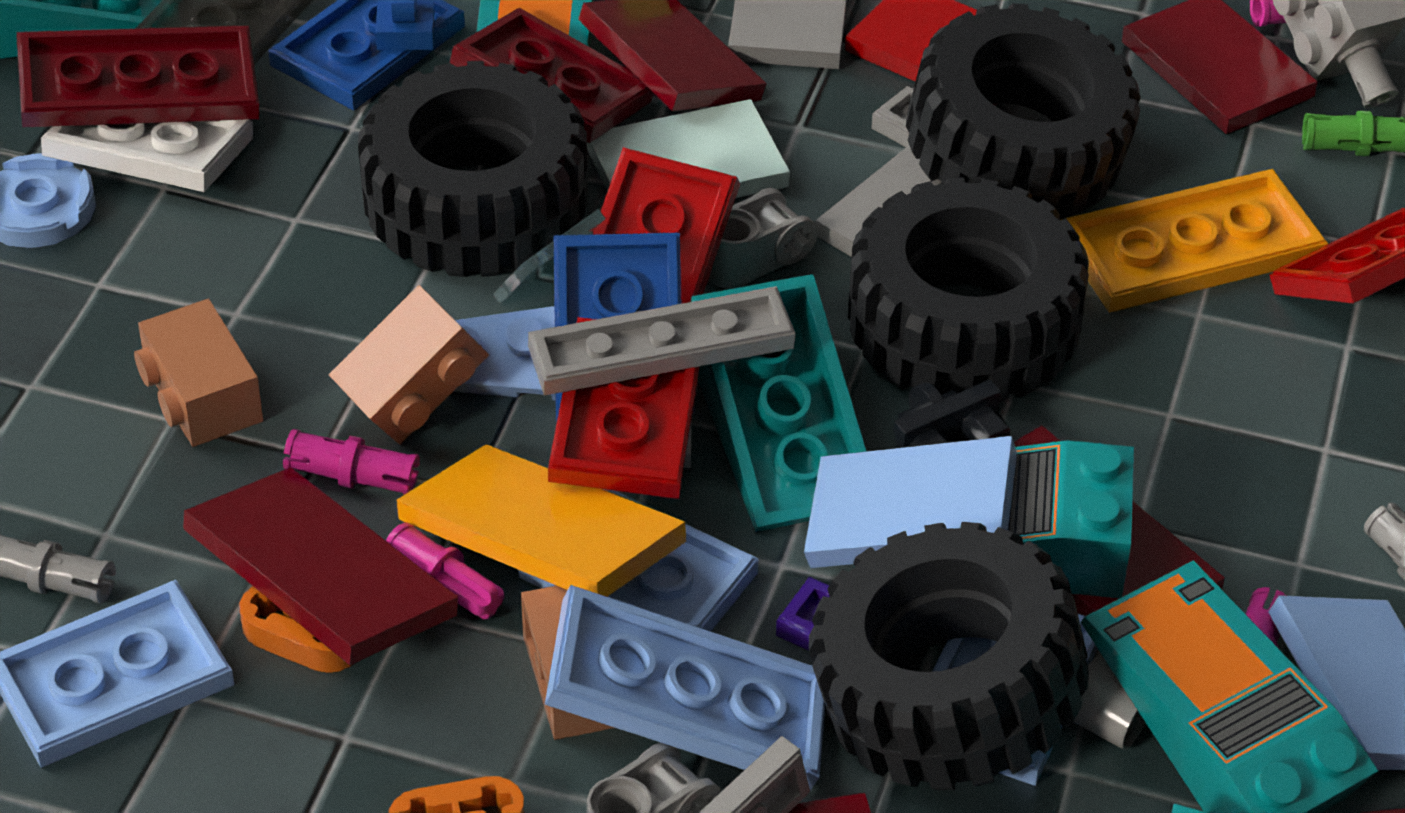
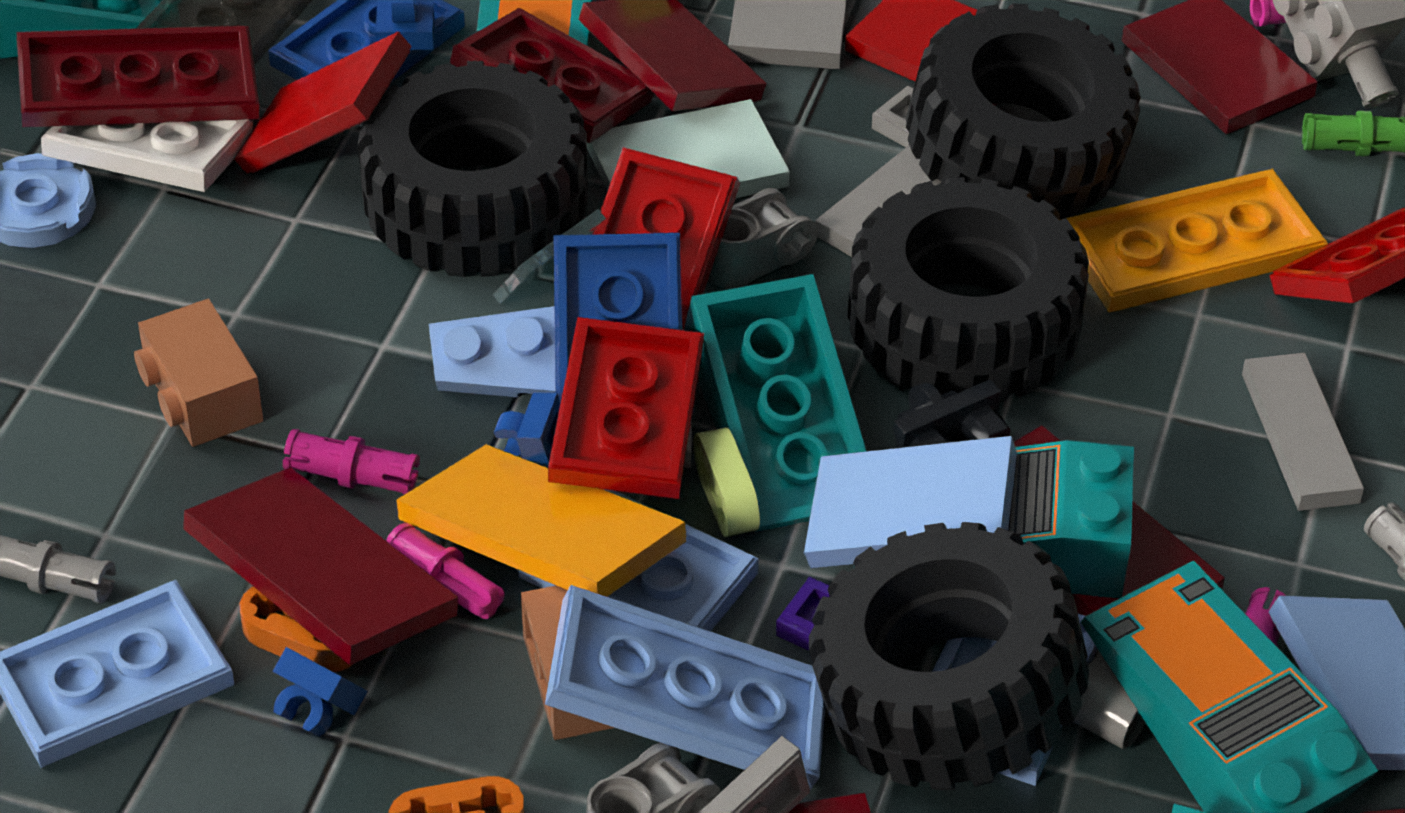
(318, 687): none -> blue tile
(323, 103): none -> red tile
(409, 365): brick -> none
(532, 432): none -> blue tile
(660, 340): light grey tile -> none
(726, 482): none -> yellowish green beam
(1302, 432): none -> light grey tile

